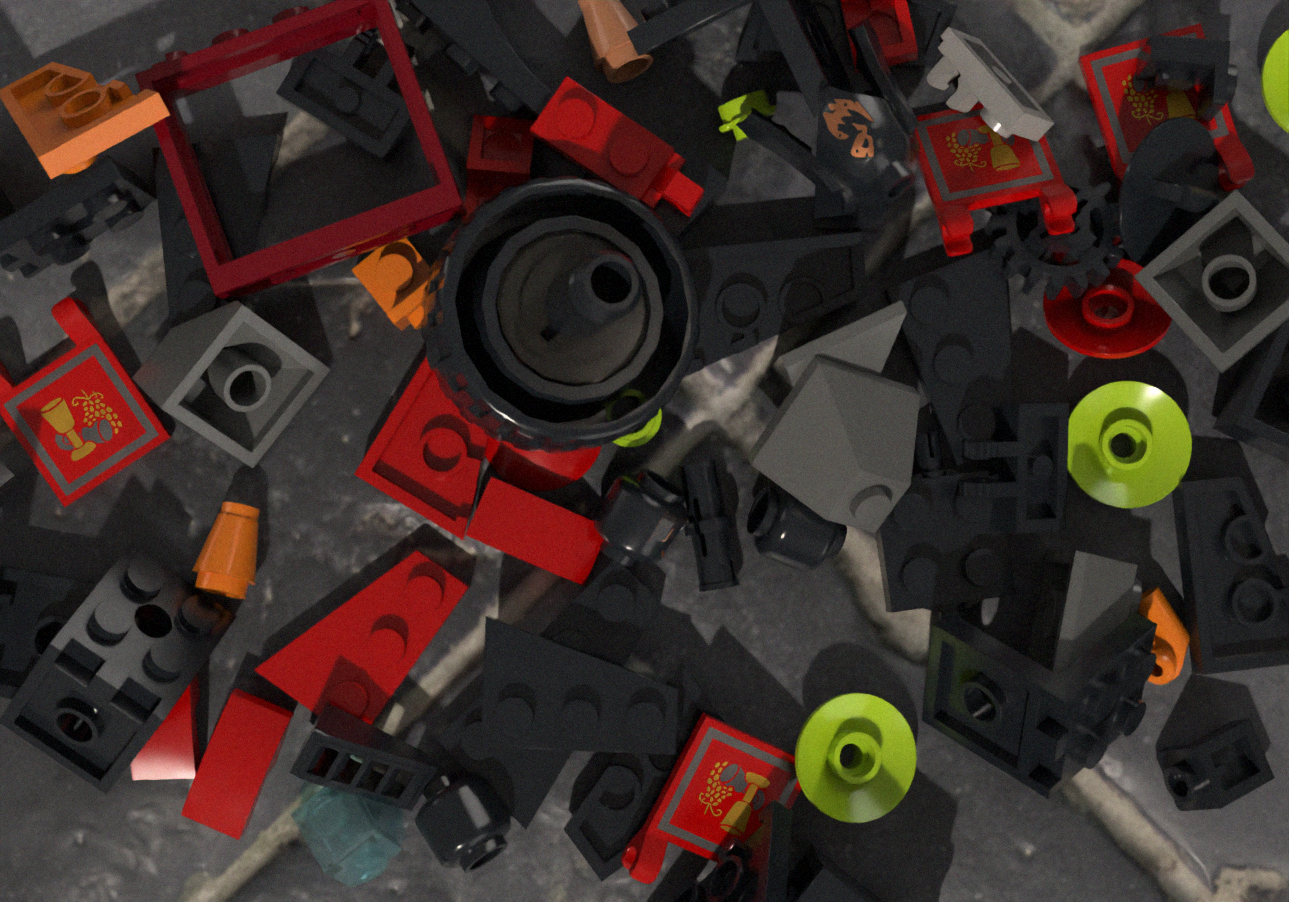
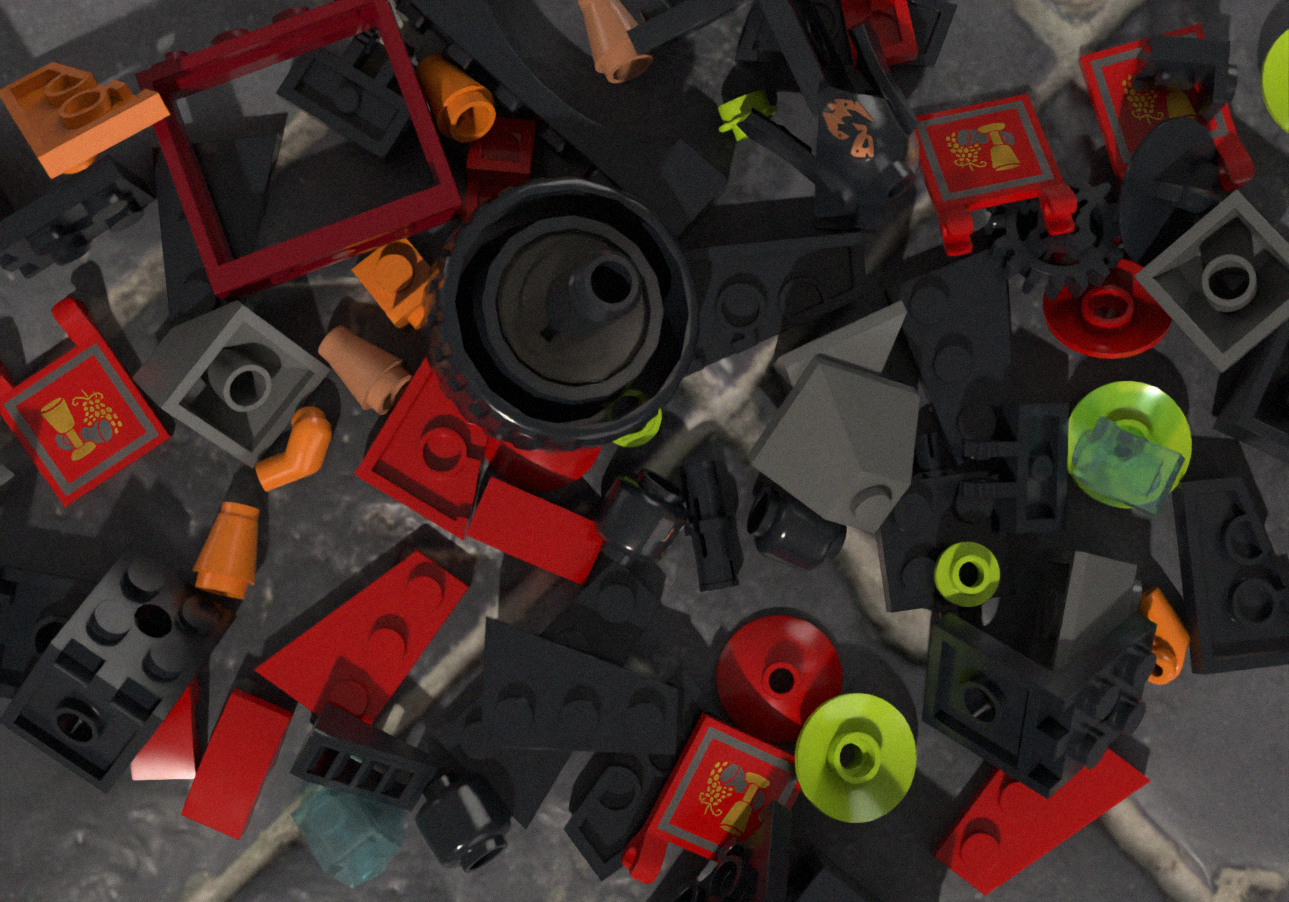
(303, 453): none -> orange arm
(367, 371): none -> nougat cone
(457, 101): none -> orange cone
(614, 148): red hinge -> none
(752, 657): none -> red dish
(947, 574): none -> lime plate
(985, 79): light grey plate -> none
(1013, 826): none -> red wing
(1125, 466): none -> clear light blue bracket
(1215, 767): black bracket -> none

